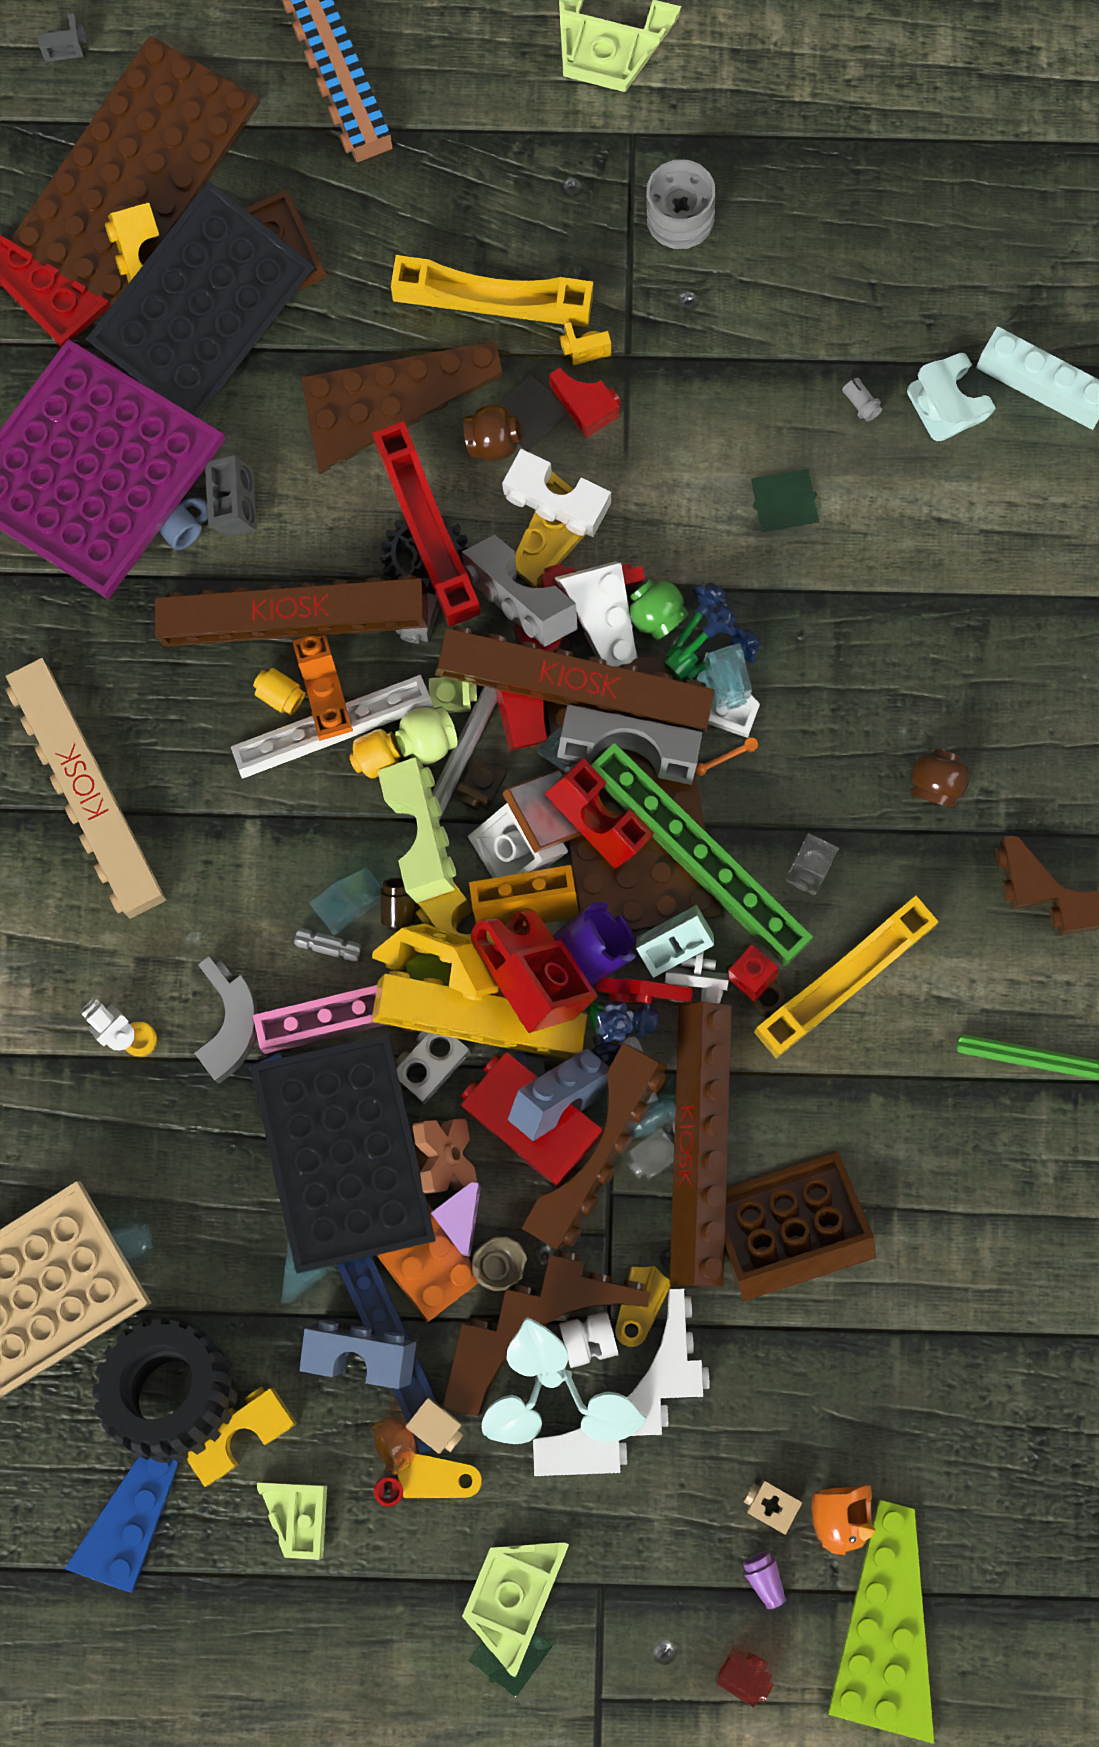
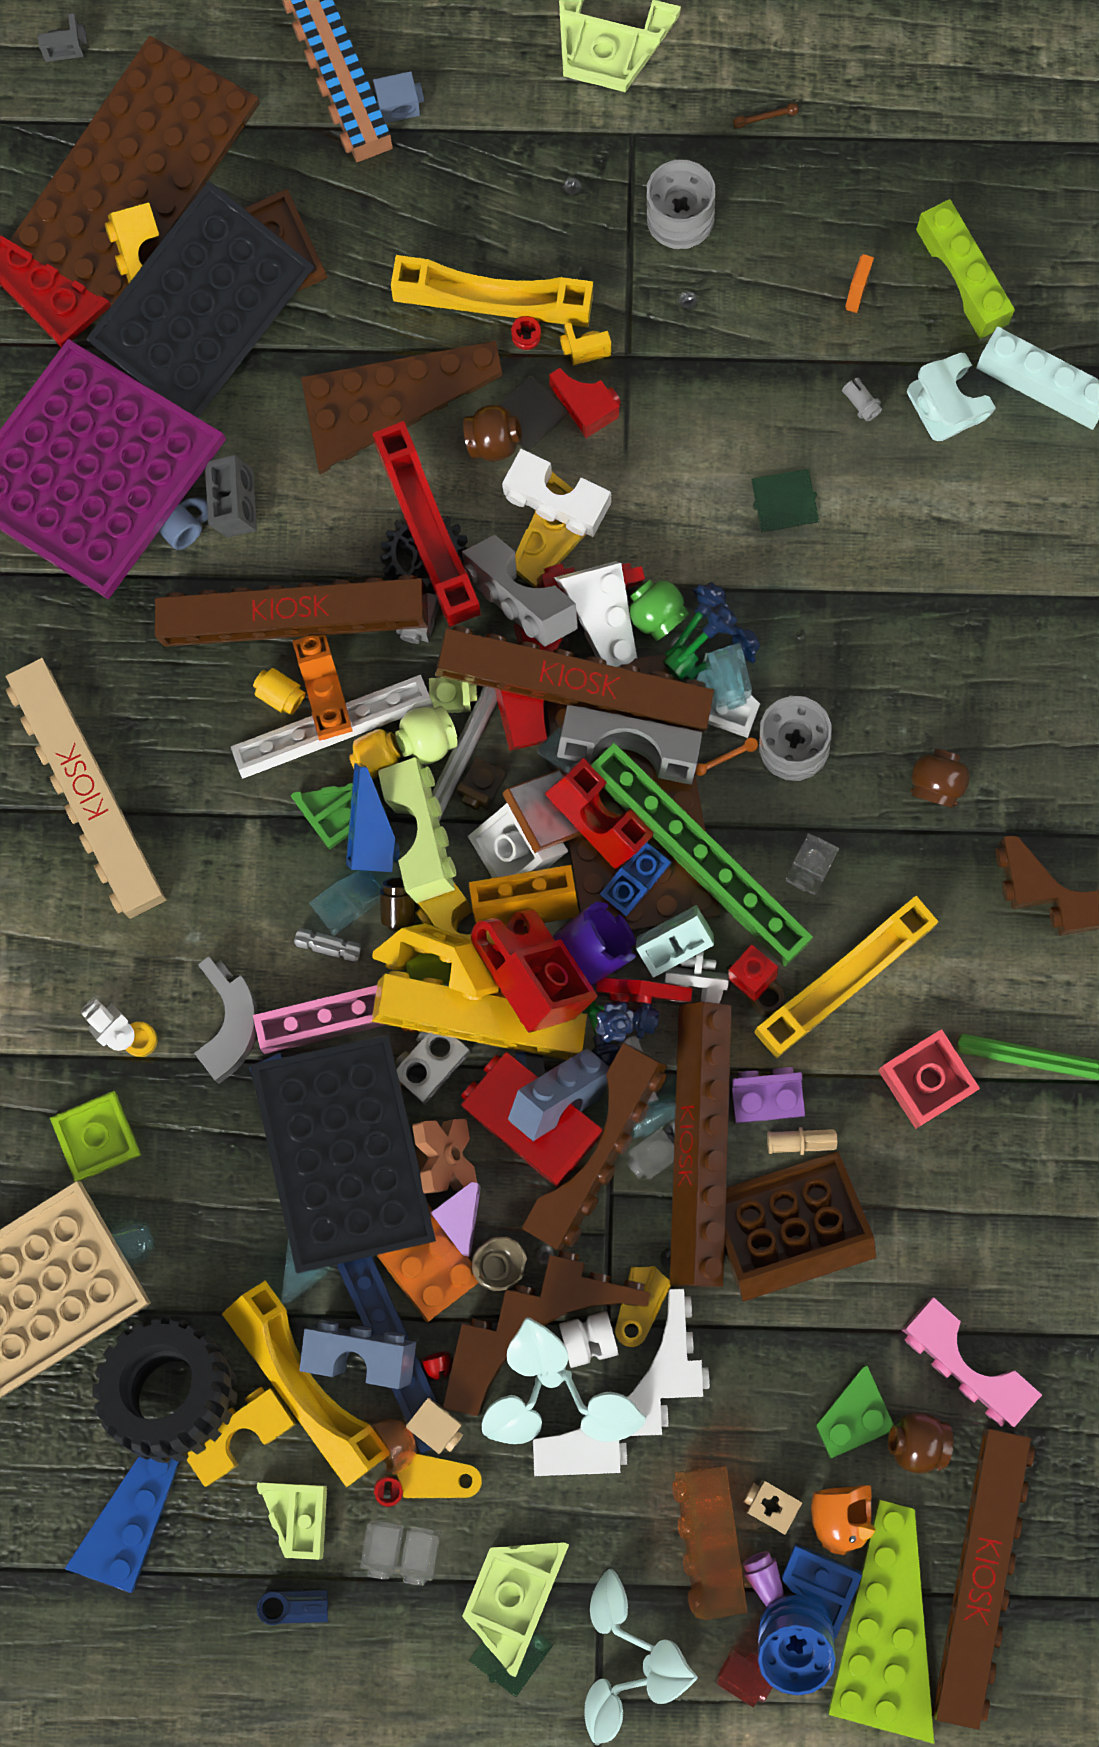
(95, 1136): none -> lime tile
(298, 1605): none -> dark blue piece
(327, 812): none -> bright green wing
(343, 1439): none -> yellow arch
(370, 836): none -> blue slope
(383, 1549): none -> clear piece
(398, 96): none -> sand blue brick
(437, 1363): none -> red hinge
(520, 342): none -> red bush
(636, 878): none -> blue slope
(664, 1668): none -> light aqua plant
(710, 1542): none -> clear orange brick
(768, 1096): none -> medium lavender bracket
(791, 109): none -> reddish brown hinge
(796, 1645): none -> blue wheel
(798, 719): none -> light grey wheel
(801, 1141): none -> tan axle
(822, 1580): none -> blue wing
(855, 1416): none -> bright green wing
(859, 283): none -> orange tile
(921, 1443): none -> reddish brown piece
(928, 1079): none -> coral brick
(936, 1332): none -> bright pink arch
(981, 292): none -> lime arch
(982, 1578): none -> reddish brown brick

